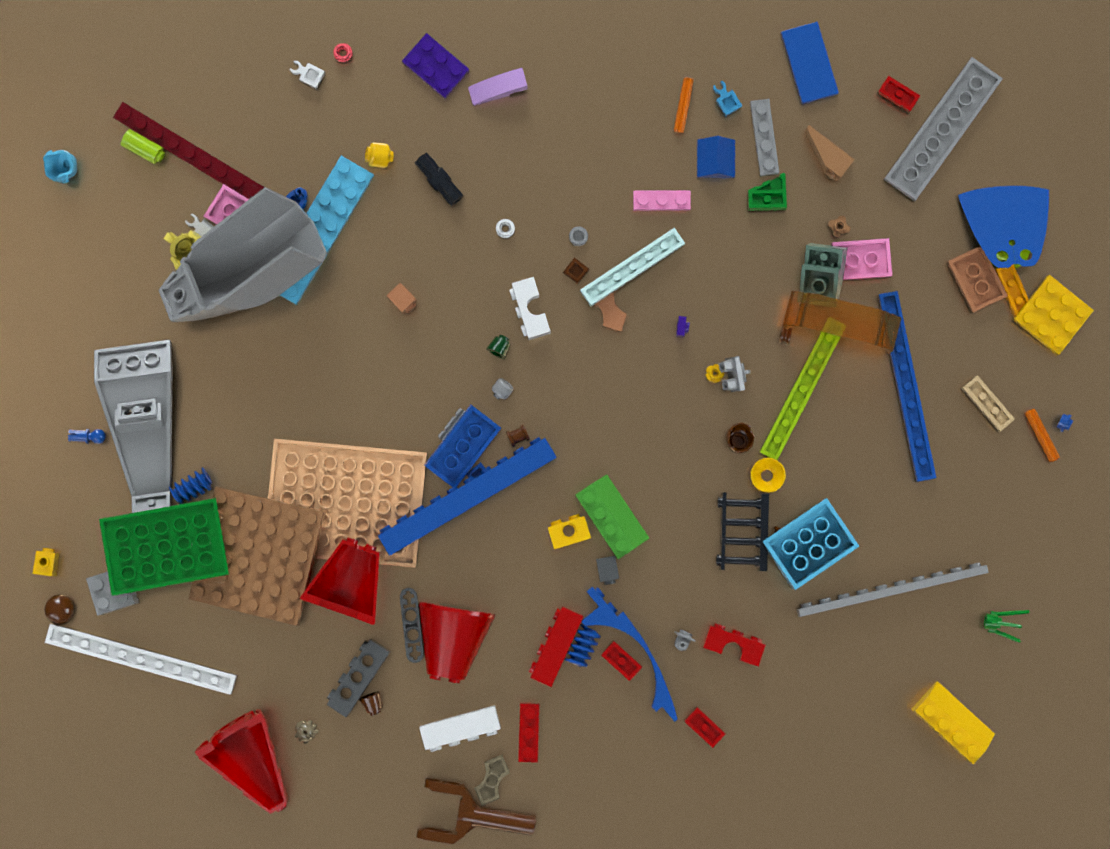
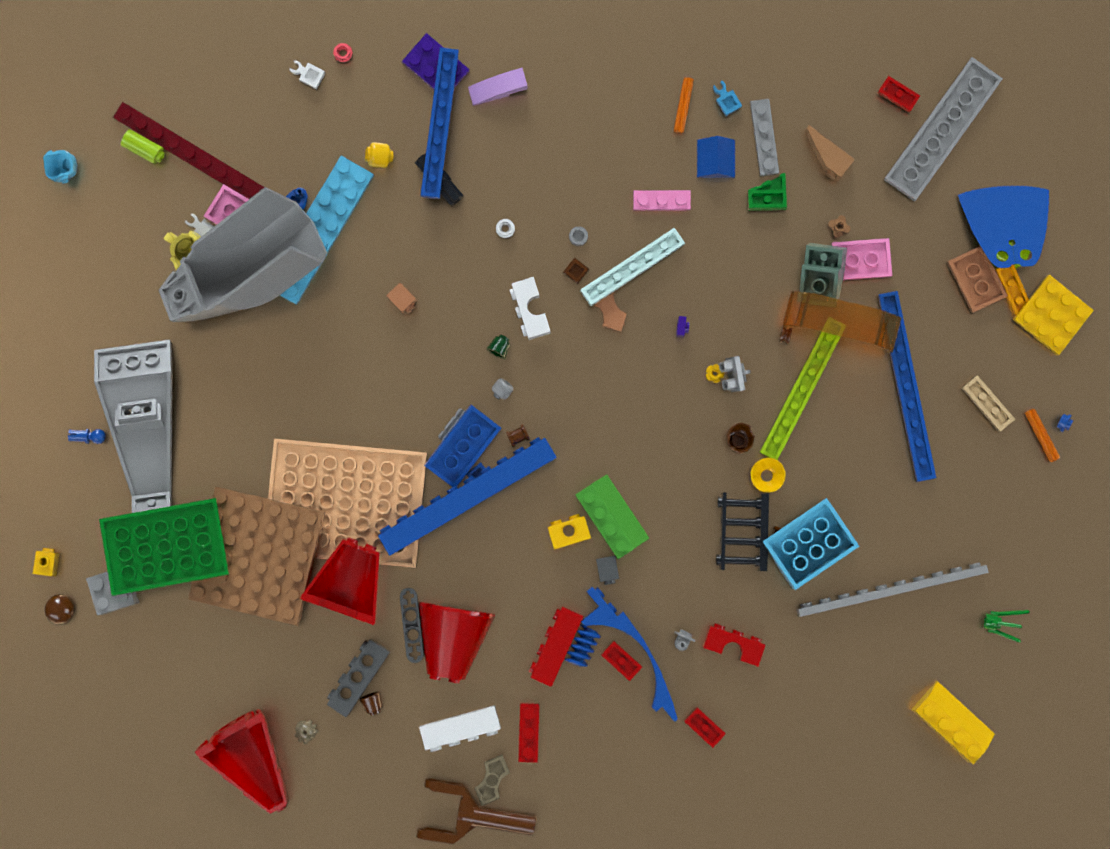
(140, 659): white plate -> none
(191, 487): blue piece -> none
(439, 123): none -> blue plate
(809, 63): blue tile -> none

